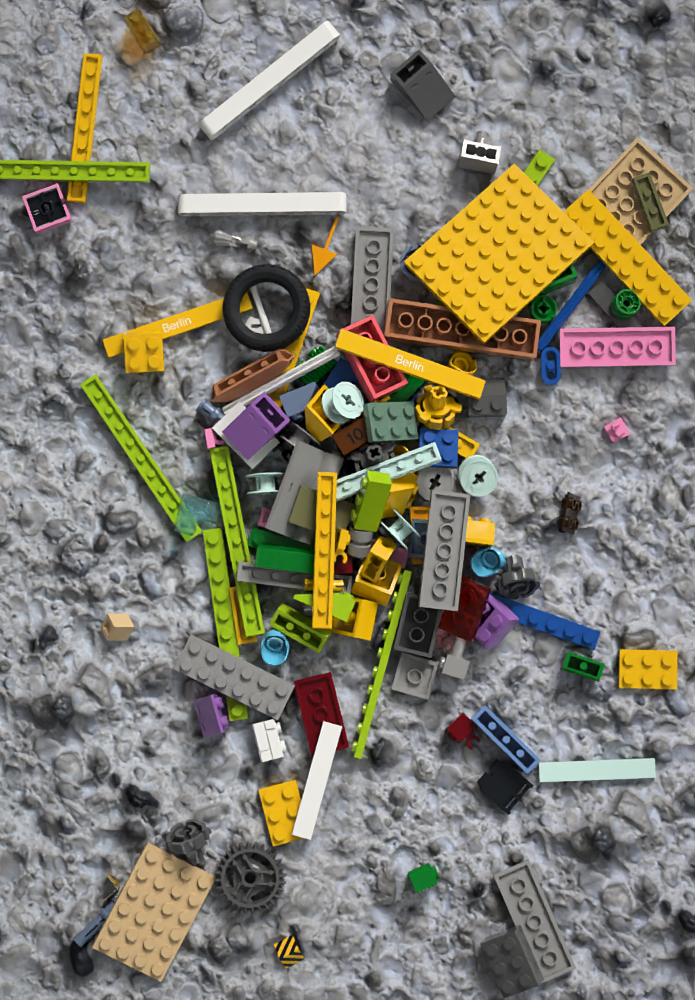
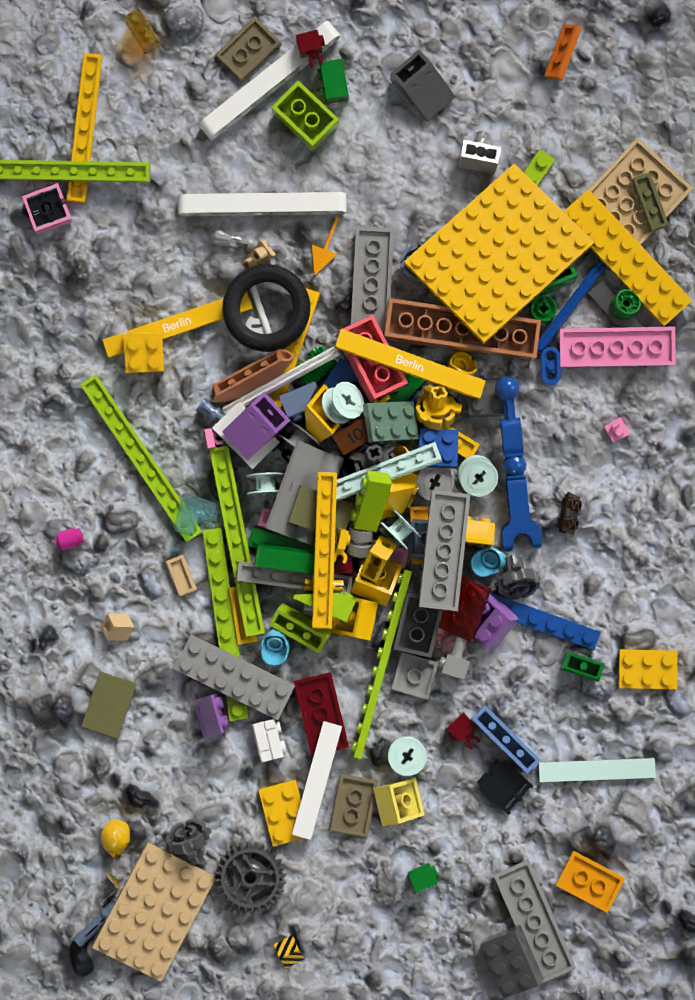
(69, 538): none -> dark pink brick
(109, 705): none -> olive tile
(115, 837): none -> yellow hair
(181, 575): none -> tan tile
(248, 49): none -> dark tan tile
(259, 255): none -> tan hips
(305, 115): none -> lime brick
(310, 45): none -> dark red brick
(334, 81): none -> green brick
(353, 805): none -> dark tan tile
(398, 802): none -> light yellow slope
(418, 756): none -> light aqua piece
(514, 467): none -> blue piece
(563, 52): none -> orange plate
(590, 881): none -> light orange plate

